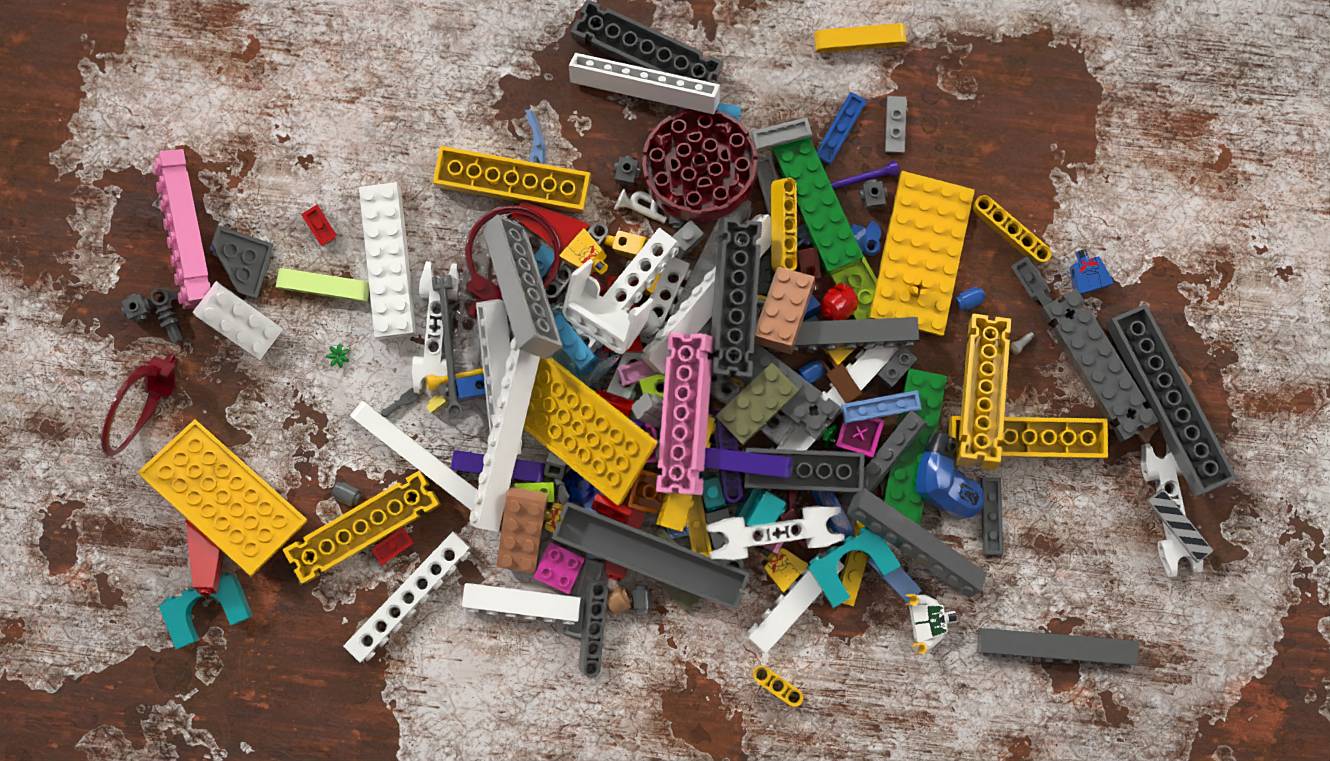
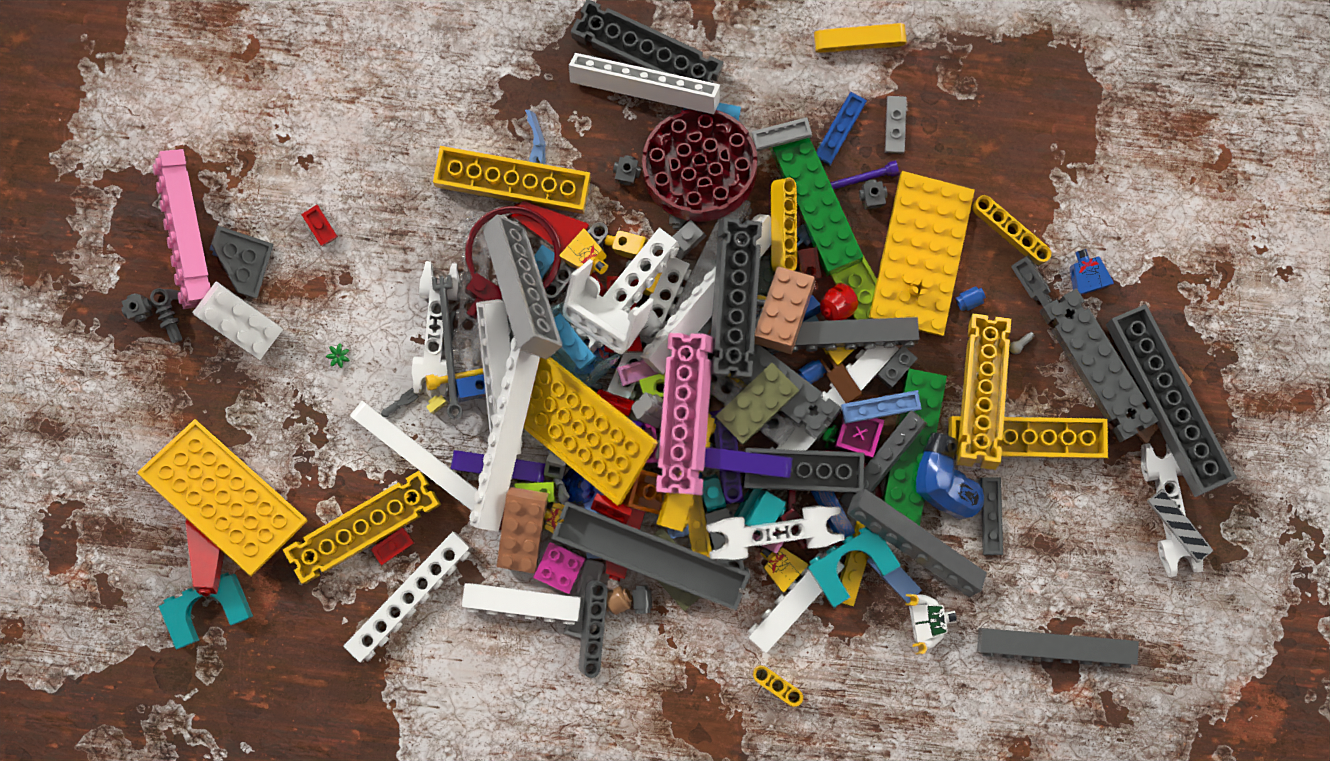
(158, 381): dark red brick -> none
(323, 285): yellowish green beam -> none
(346, 494): dark grey brick -> none
(387, 261): white brick -> none
(632, 203): white piece -> none
(766, 175): light grey plate -> none
(867, 236): blue plate -> none

